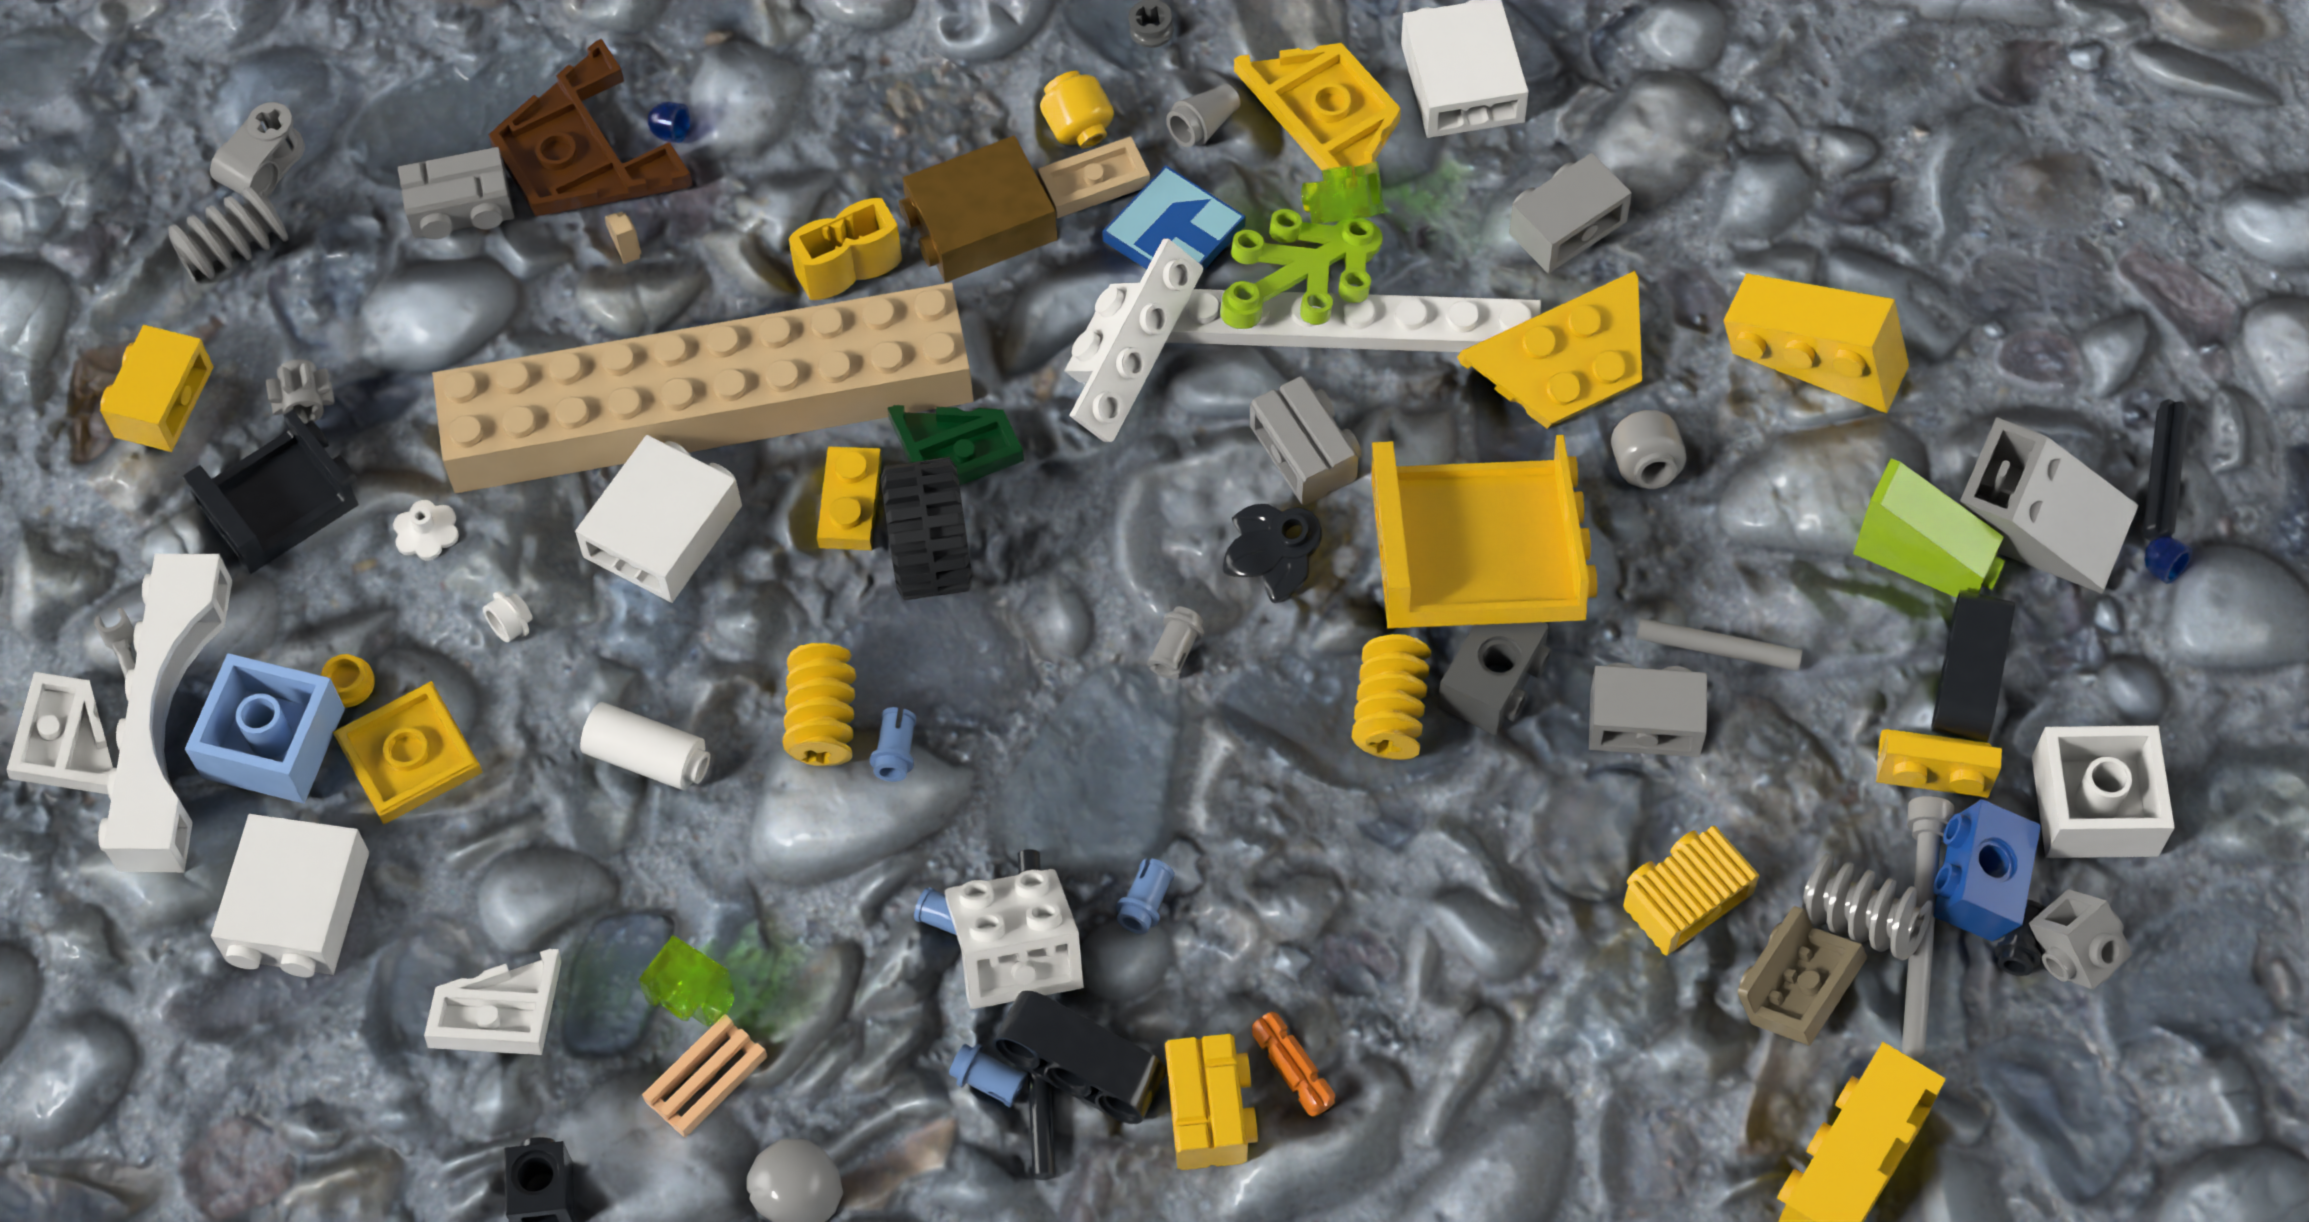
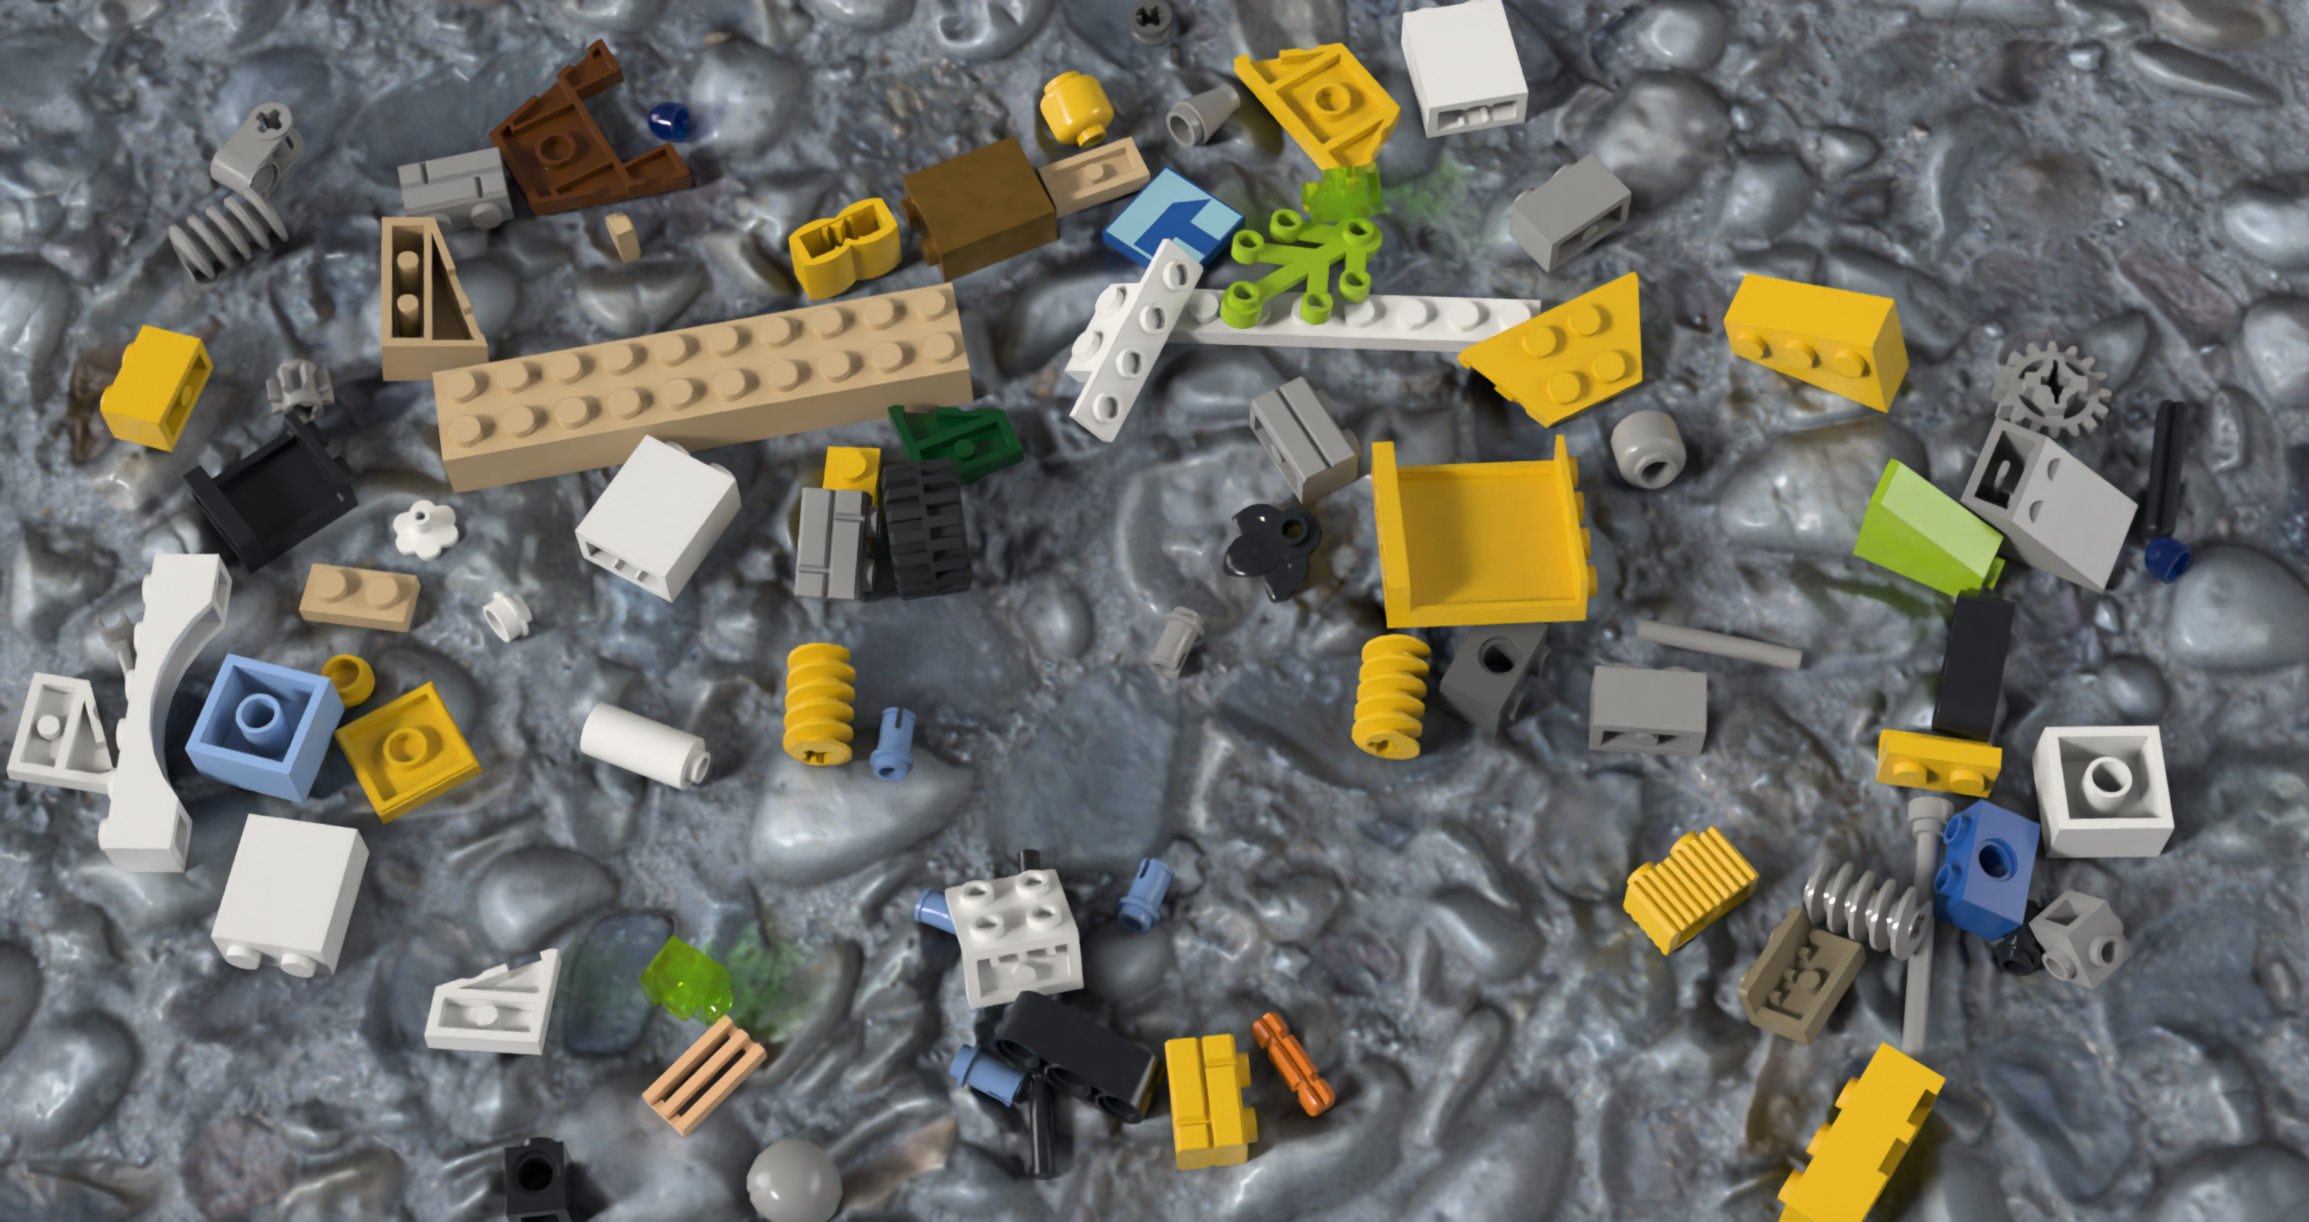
(360, 597): none -> tan plate
(423, 306): none -> tan wedge
(836, 545): none -> light grey brick
(2049, 391): none -> light grey gear

